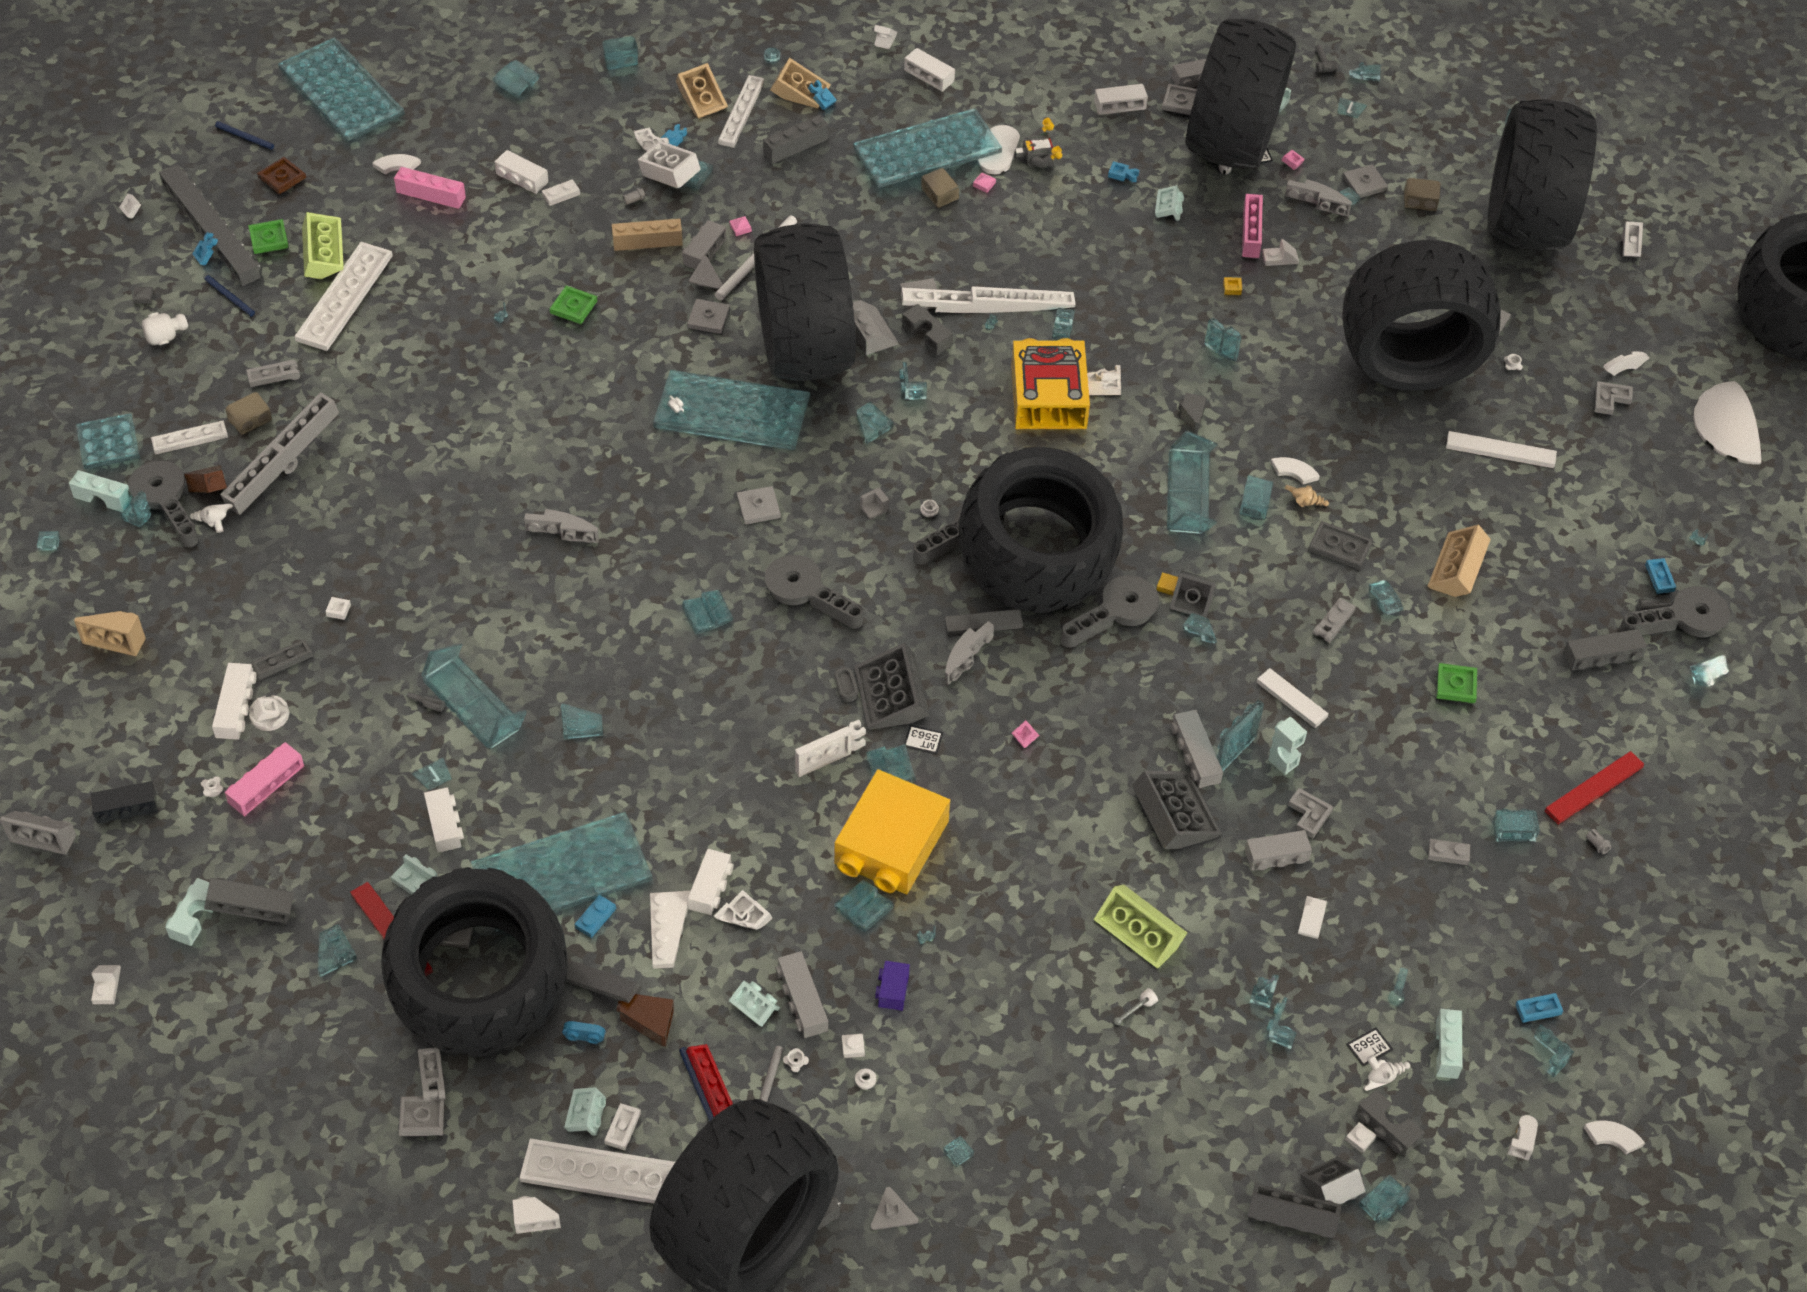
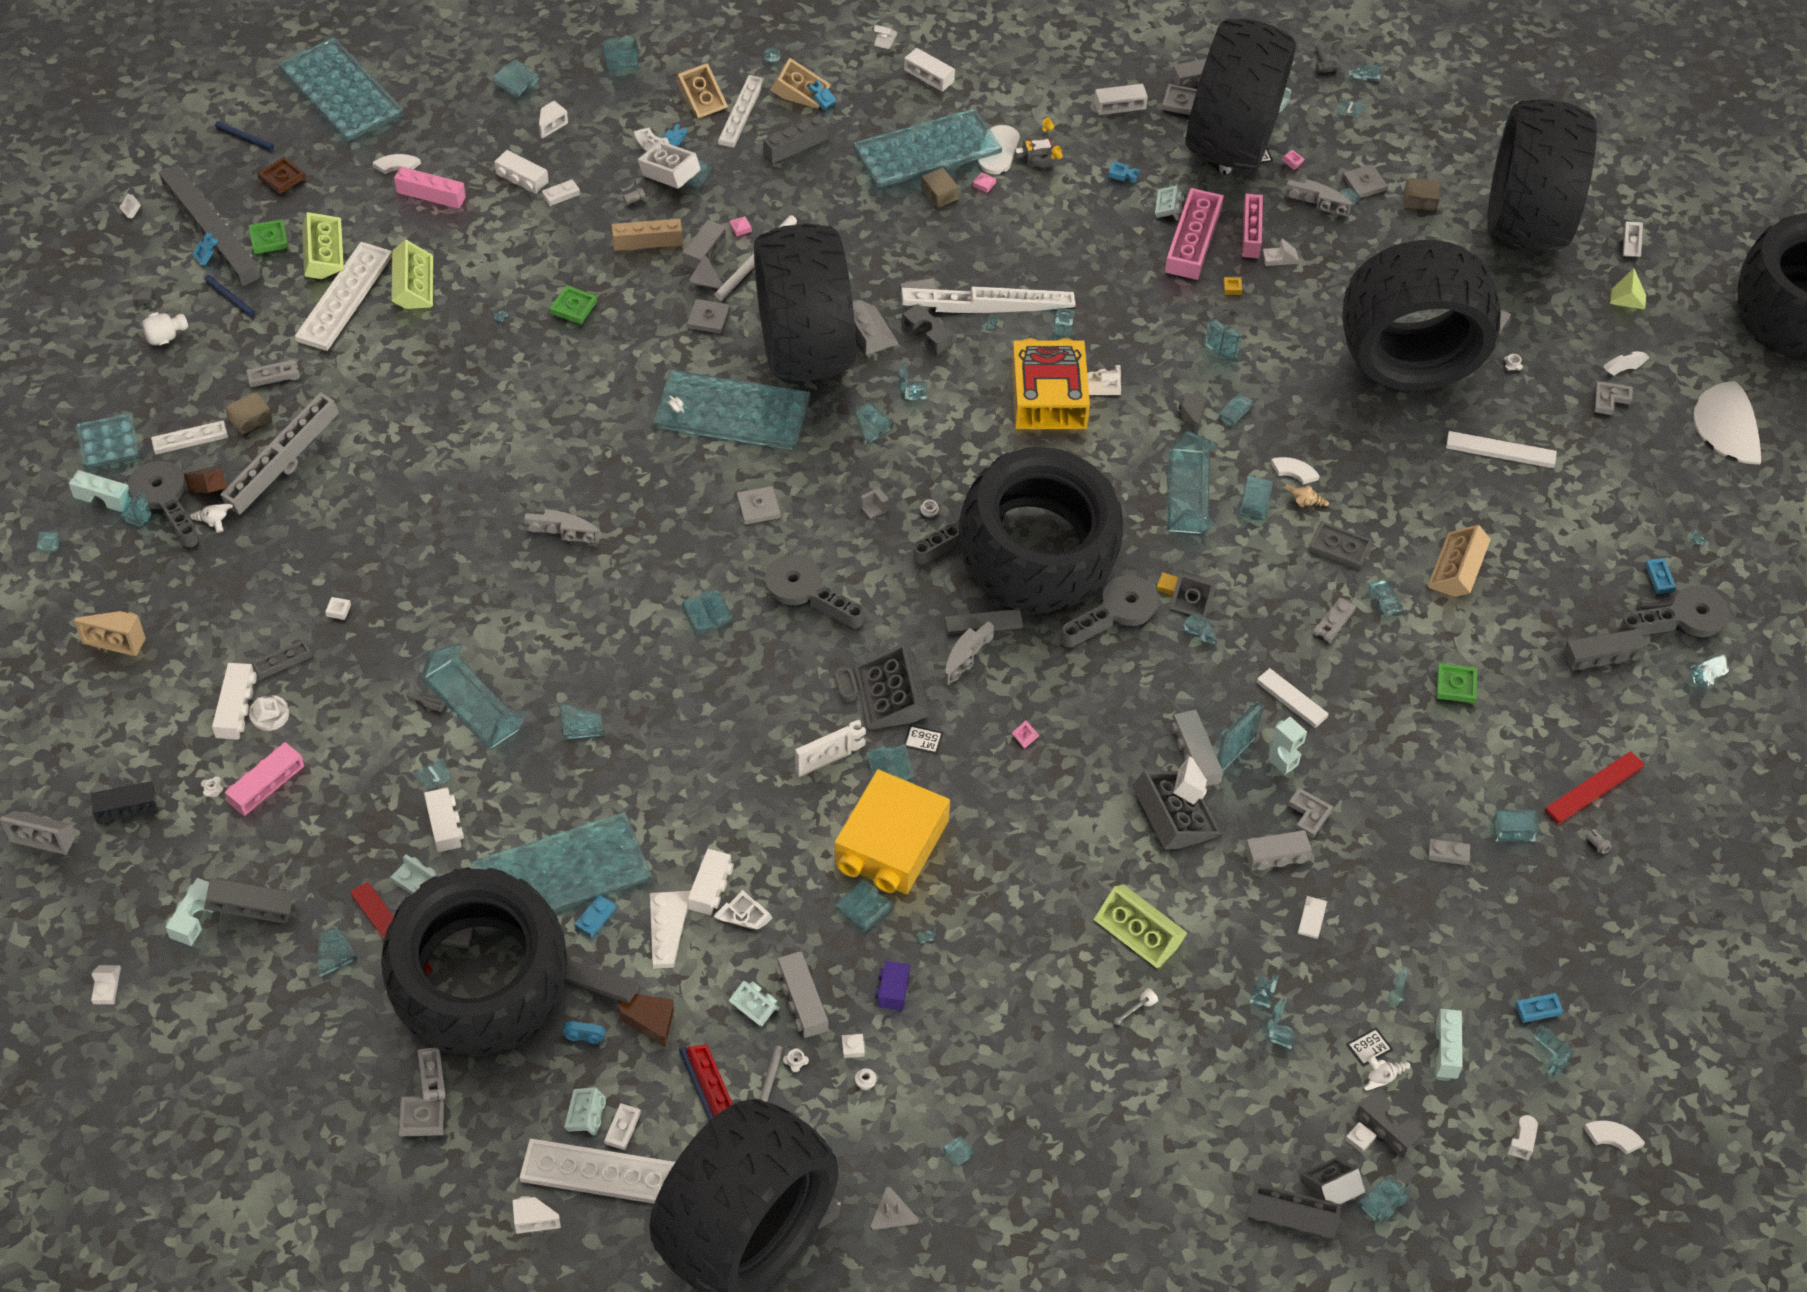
(412, 276): none -> yellowish green slope
(552, 118): none -> white slope
(1190, 782): none -> white slope
(1194, 234): none -> bright pink brick
(1236, 409): none -> clear light blue plate
(1629, 292): none -> yellowish green slope

